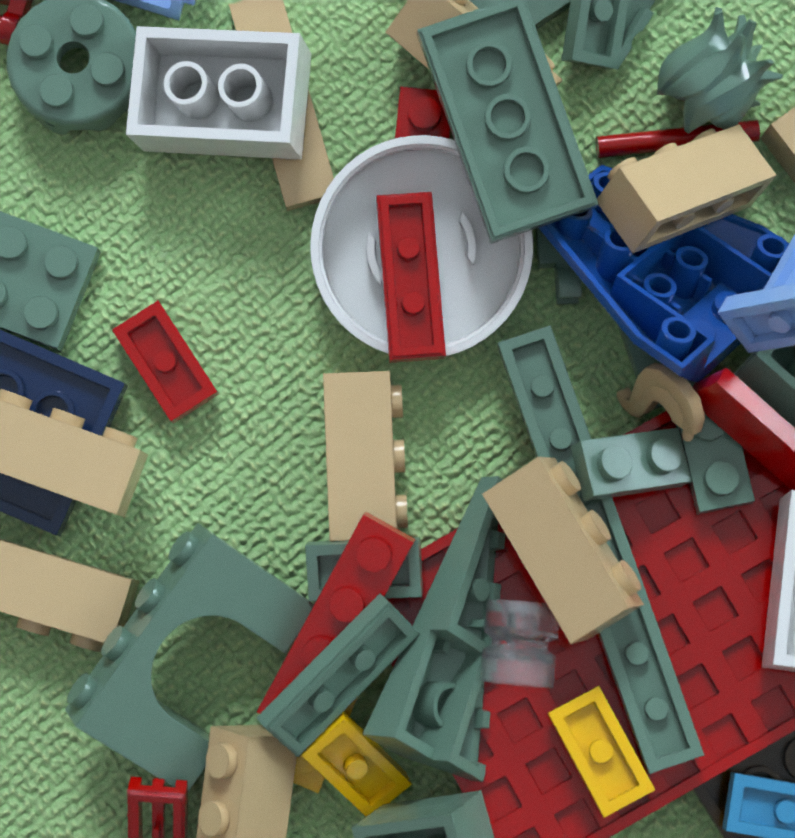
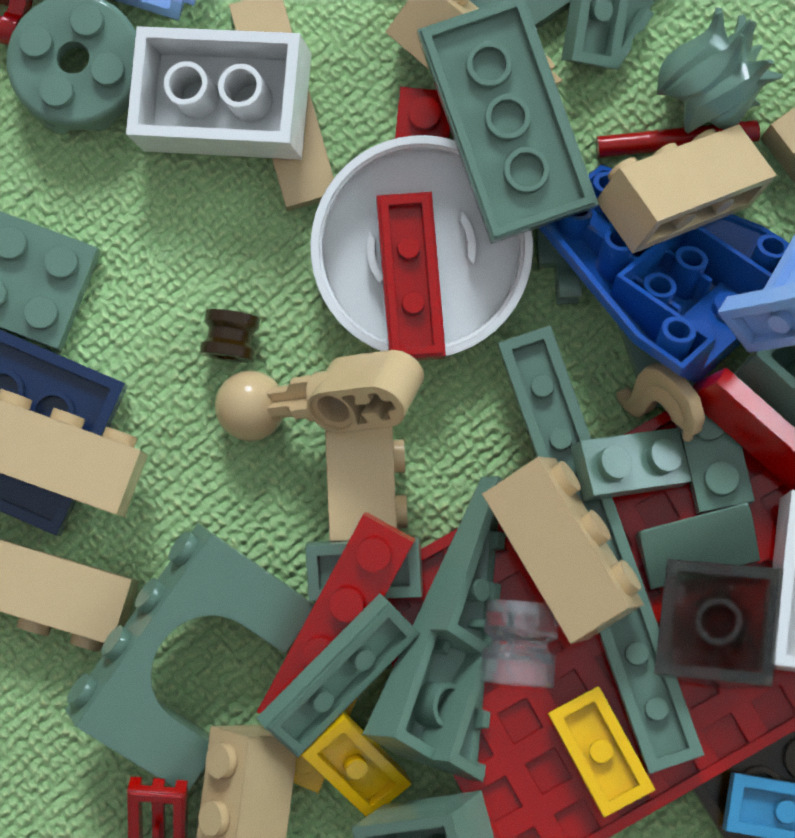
(165, 362): red plate -> none
(229, 335): none -> dark brown wheel
(347, 397): none -> tan beam
(713, 537): none -> sand green slope
(719, 624): none -> clear smoke slope

